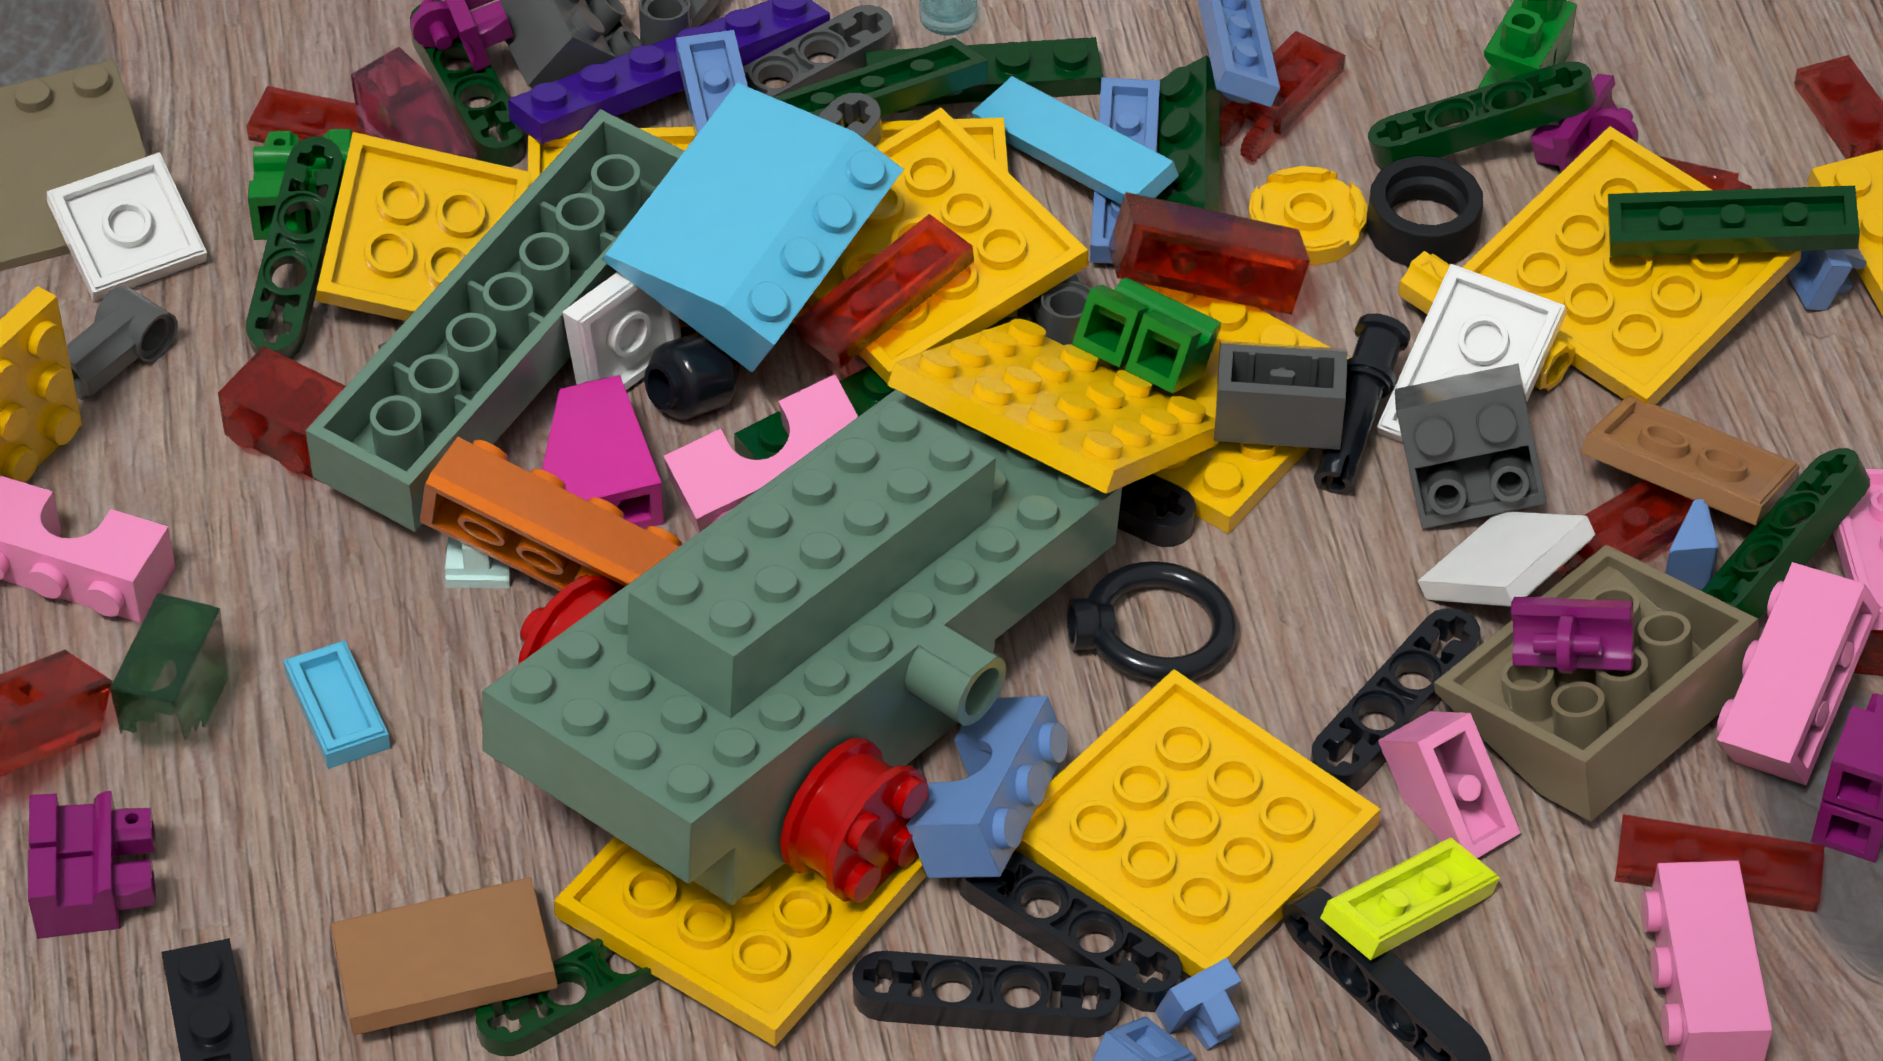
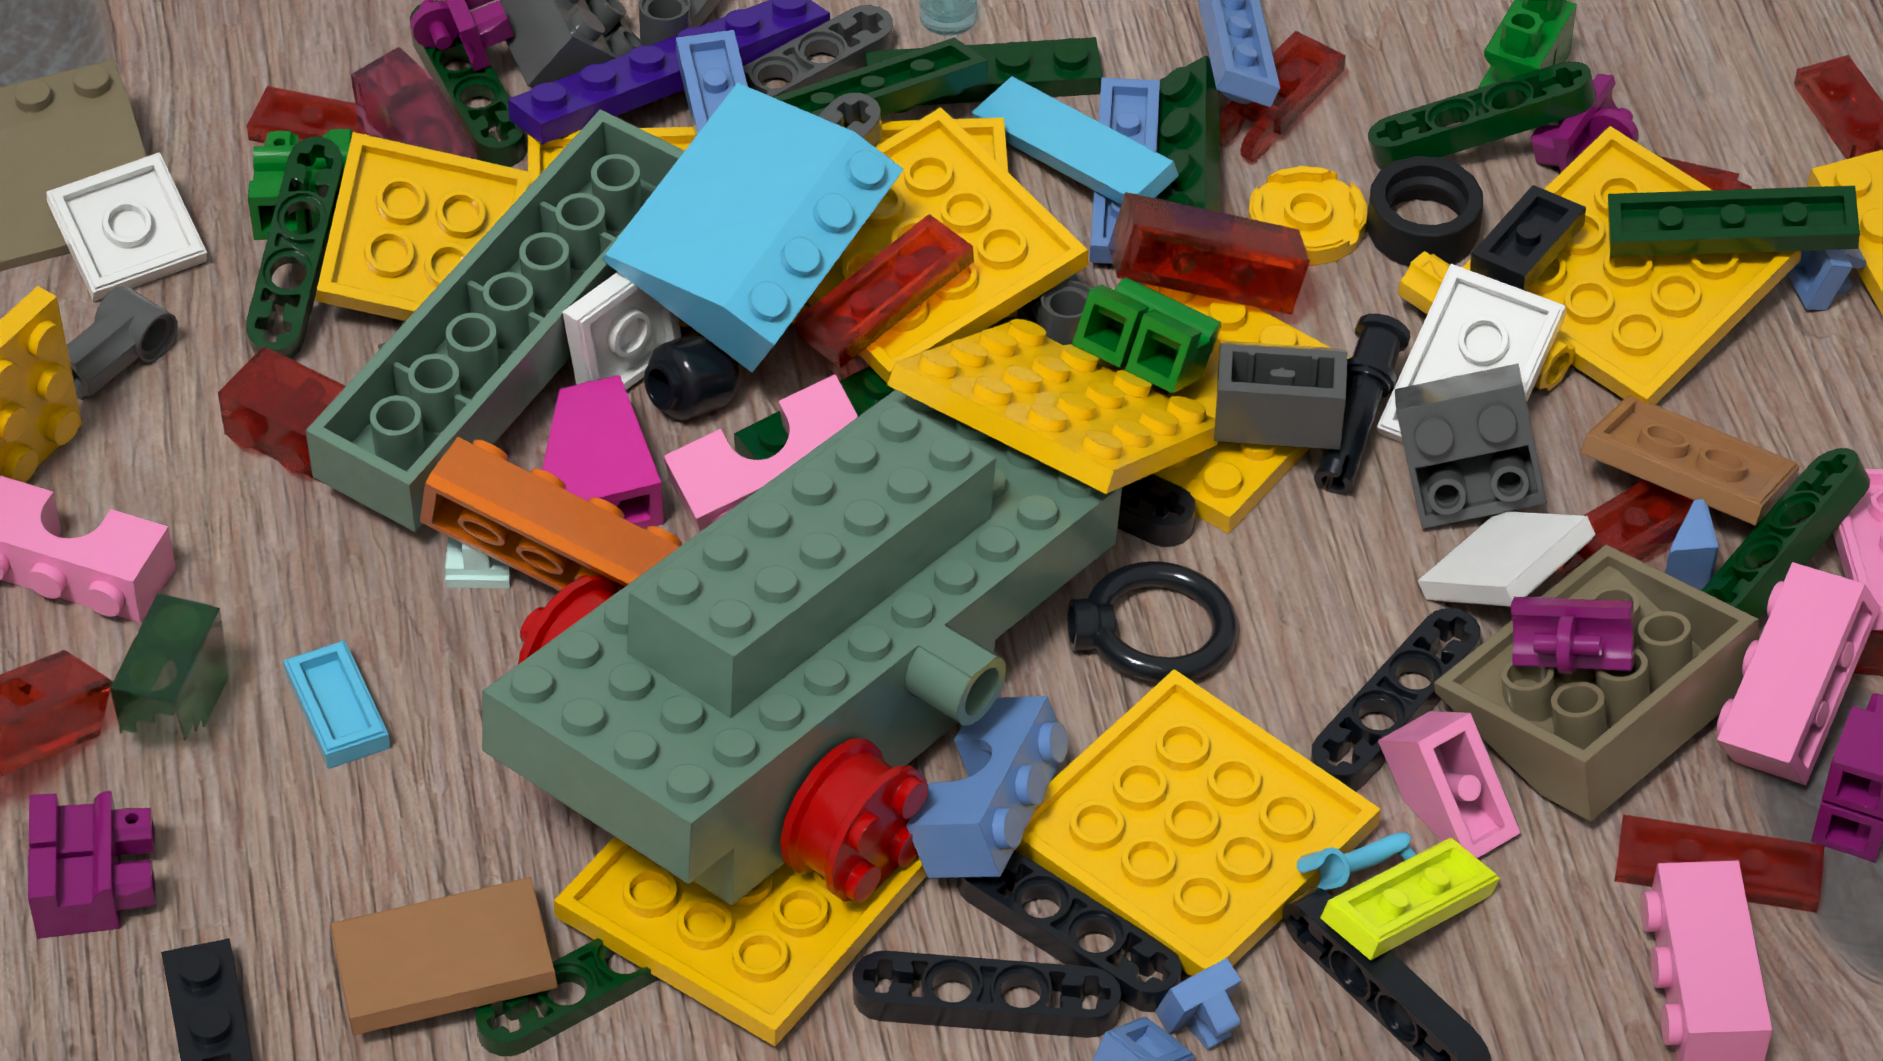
(1337, 866): none -> medium azure piece
(1528, 238): none -> black plate

